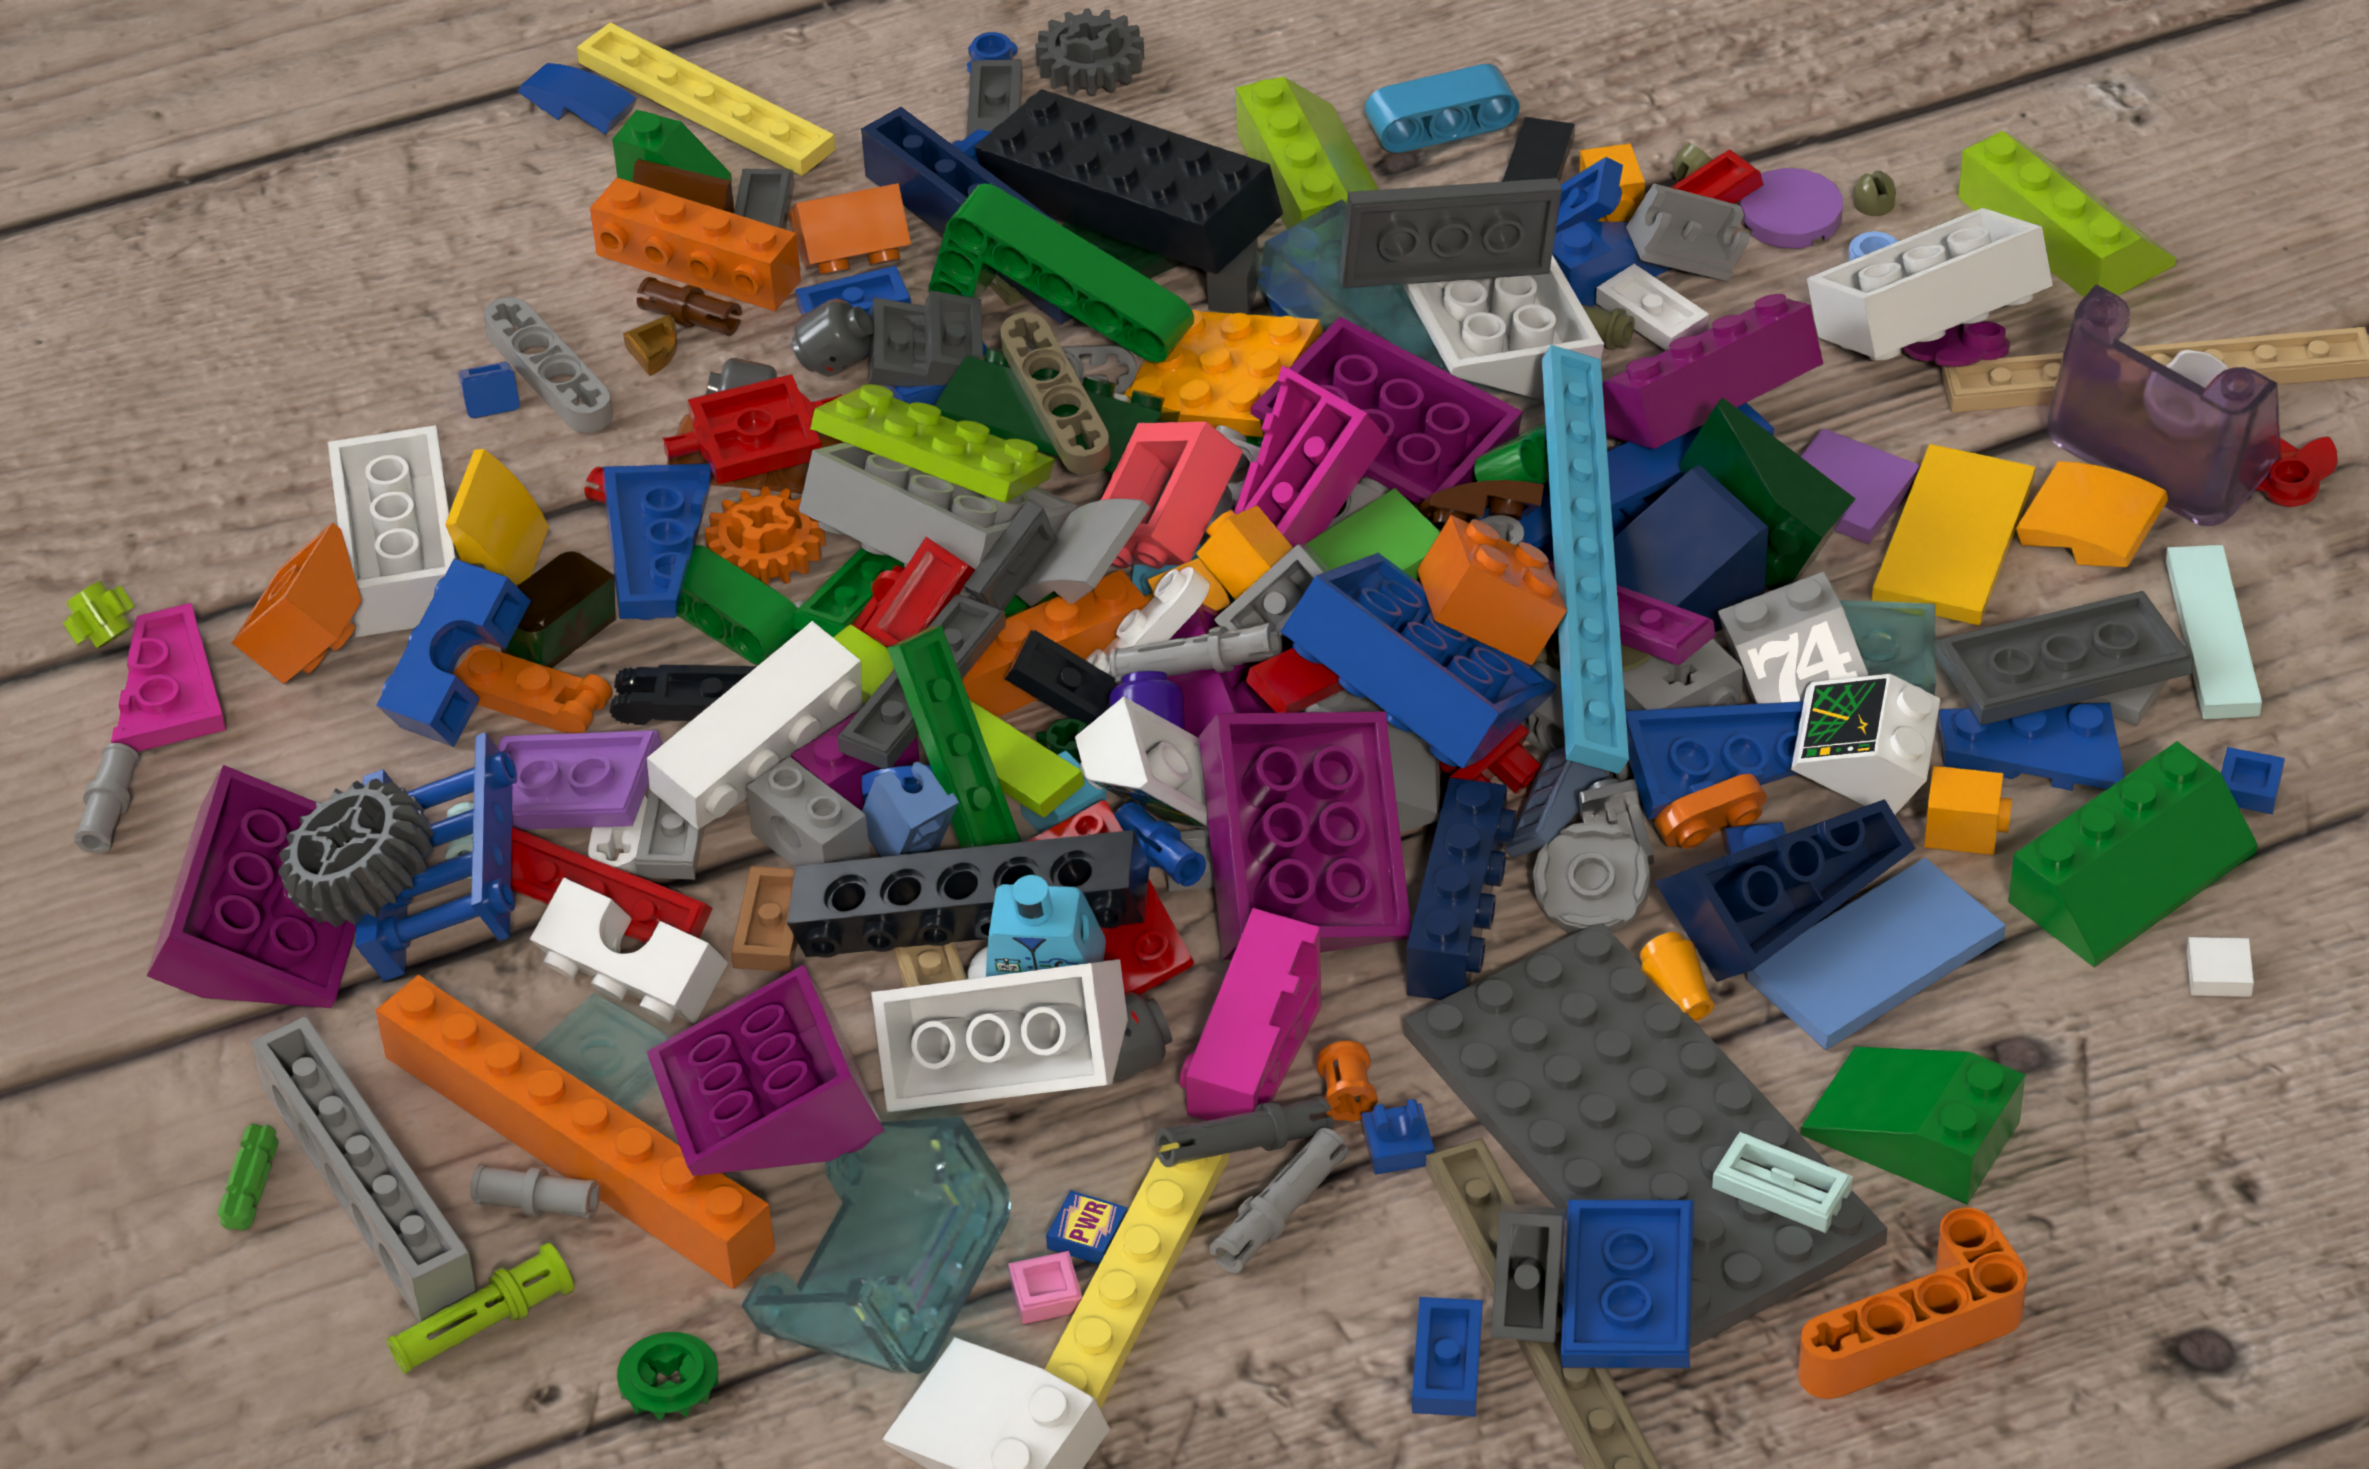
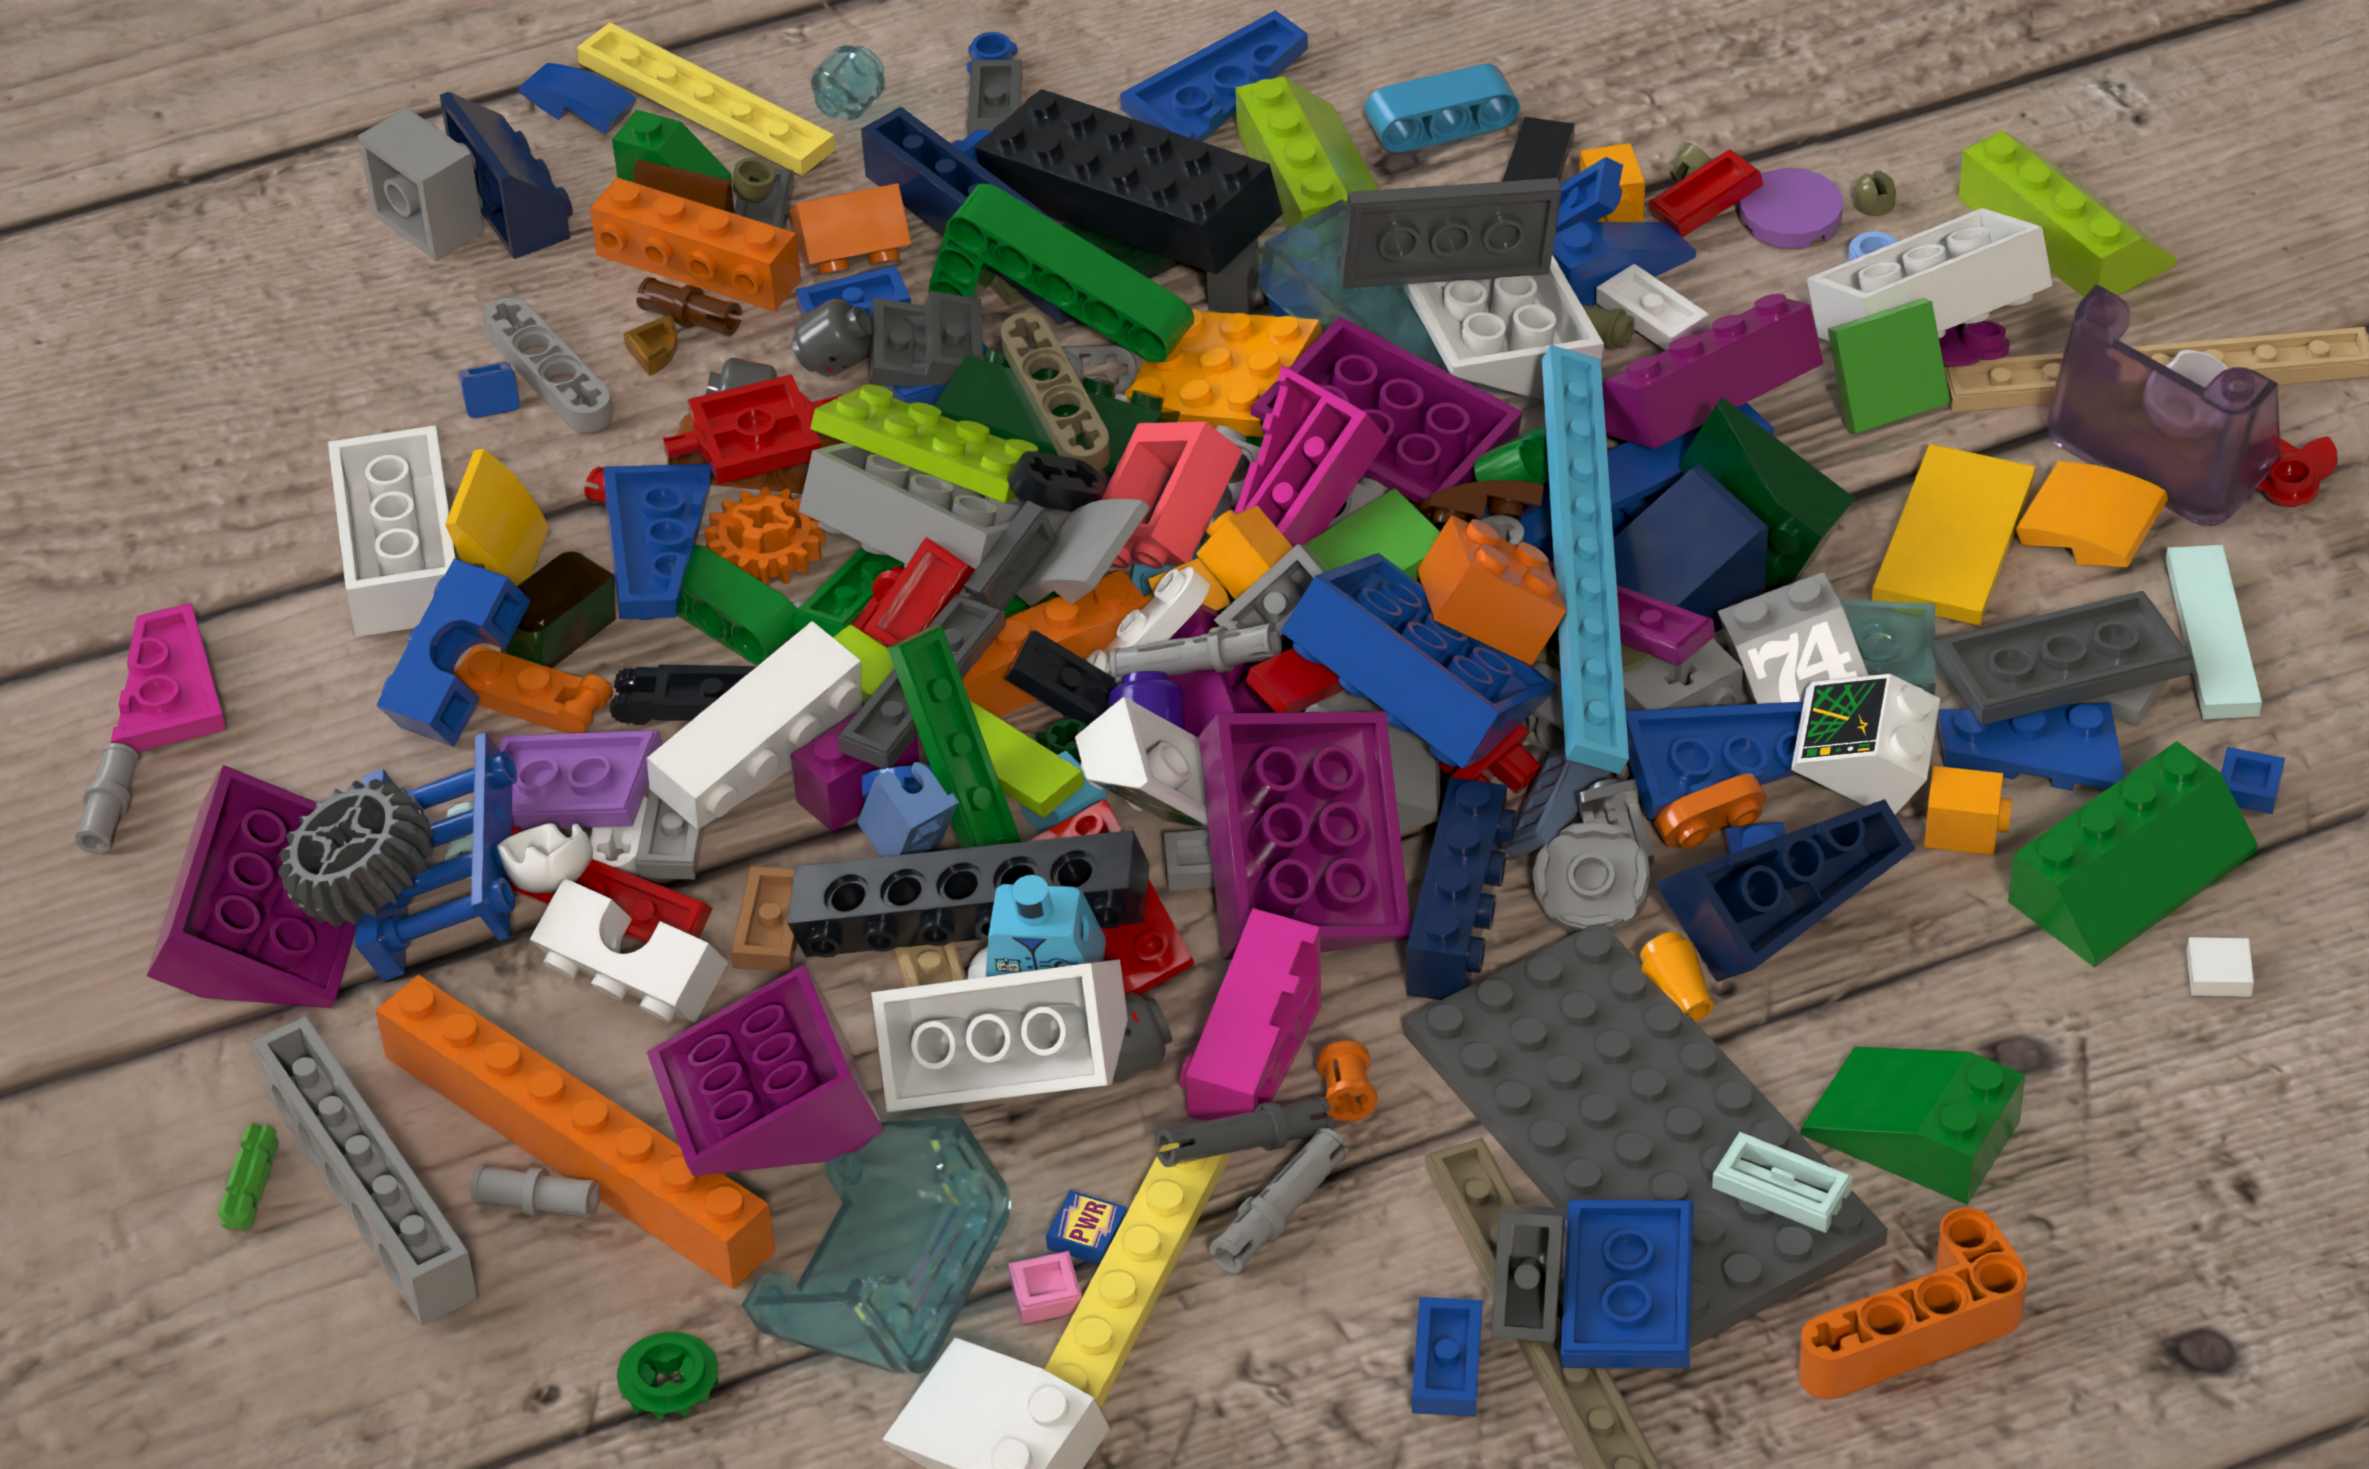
(98, 614): lime gear -> none
(303, 609): orange slope -> none
(421, 183): none -> light grey brick
(513, 186): none -> dark blue slope
(513, 1301): lime pin -> none
(544, 857): none -> white hair
(605, 1050): clear light blue tile -> none
(757, 169): none -> olive hinge
(805, 817): light grey brick -> none
(848, 82): none -> clear light blue head
(1055, 481): none -> black beam
(1089, 51): dark grey gear -> none
(1162, 844): blue pin -> none
(1201, 90): none -> blue wing
(1397, 1137): blue tile -> none
(1688, 232): light grey hinge -> none
(1866, 473): medium lavender tile -> none
(1876, 953): medium blue tile -> none
(1889, 365): none -> bright green tile

